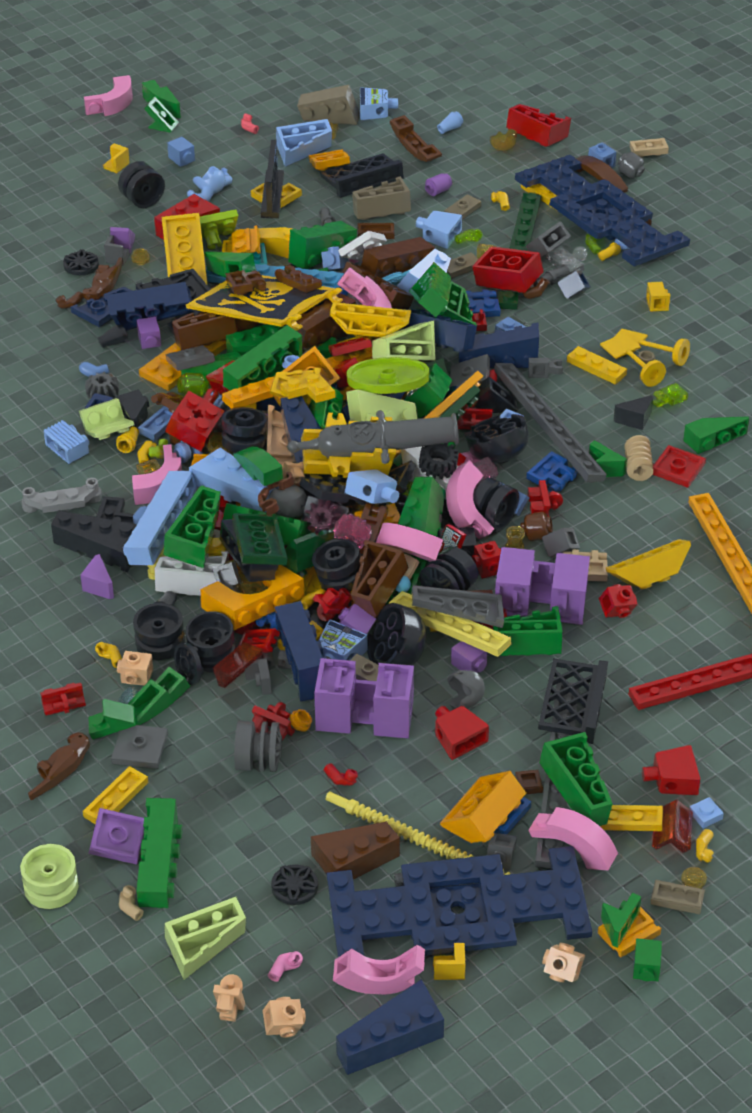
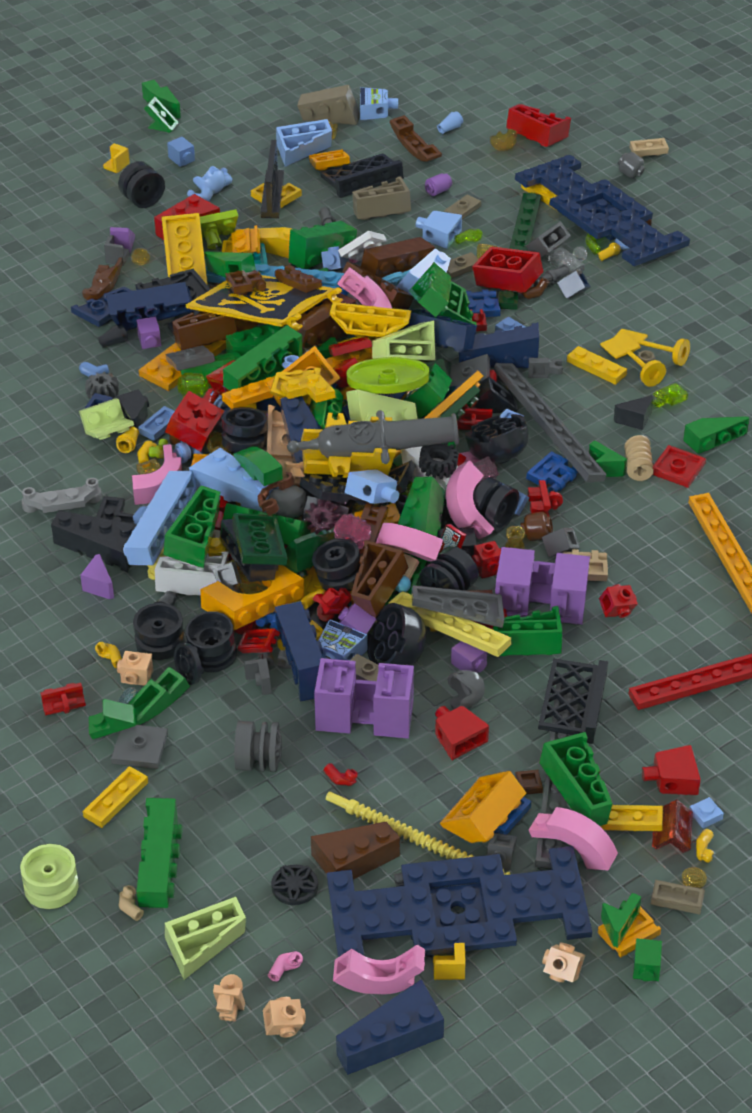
(61, 764): reddish brown animal -> none
(66, 441): light blue brick -> none
(67, 303): reddish brown arm -> none
(80, 262): black wheel -> none
(112, 101): bright pink arch -> none
(117, 836): medium lavender tile -> none
(170, 400): reddish brown plate -> none
(236, 663): clear red panel -> none
(247, 124): coral arm -> none
(273, 714): red hips -> none
(300, 720): light orange plate -> none
(382, 228): reddish brown tile -> none
(502, 198): yellow arm -> none
(601, 171): reddish brown slope -> none
(603, 153): medium blue brick -> none
(652, 565): yellow wedge -> none
(657, 297): yellow brick -> none

